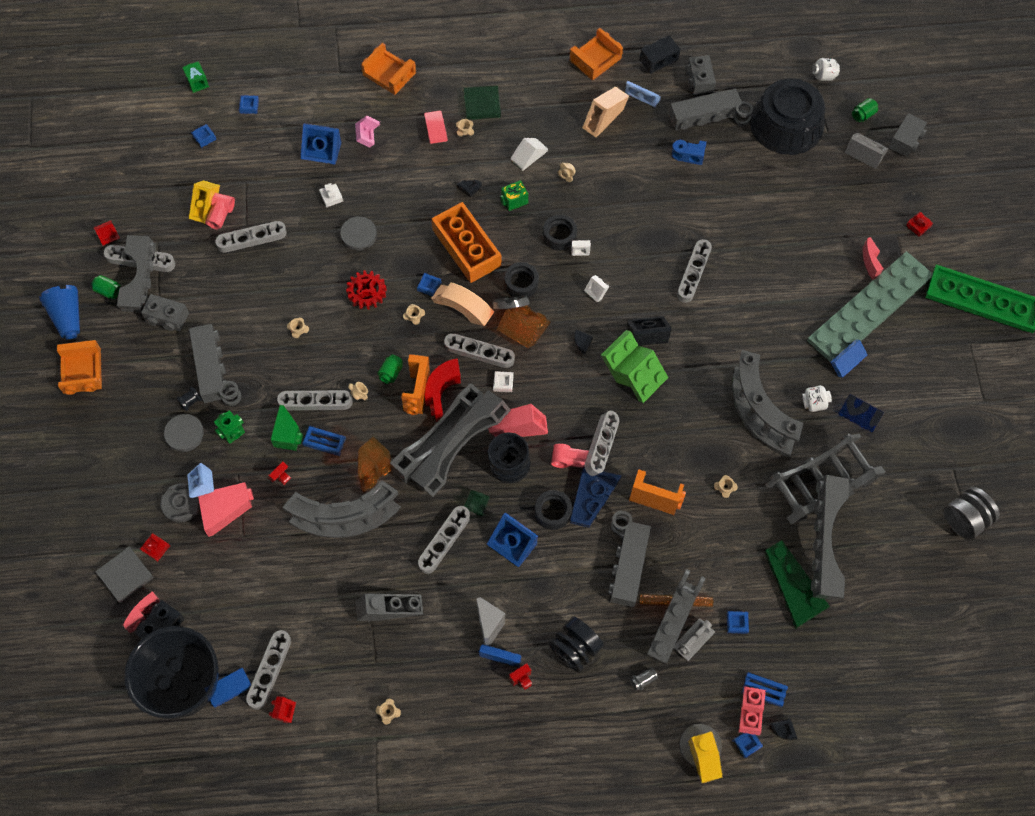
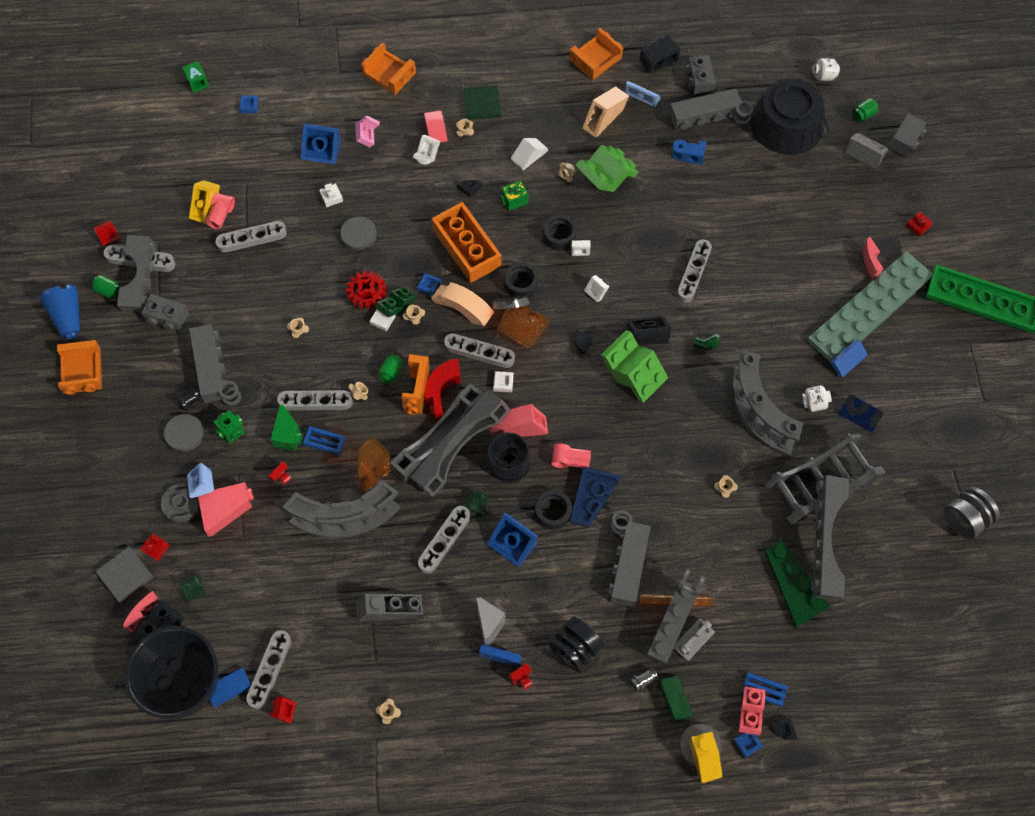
(193, 588): none -> clear green tile
(204, 135): blue tile -> none
(381, 321): none -> white tile
(396, 302): none -> dark green slope
(427, 150): none -> white bracket
(598, 440): light grey beam -> none
(607, 168): none -> bright green bracket
(655, 496): orange panel -> none
(675, 698): none -> dark green slope
(708, 344): none -> dark green arm
(737, 622): blue tile -> none

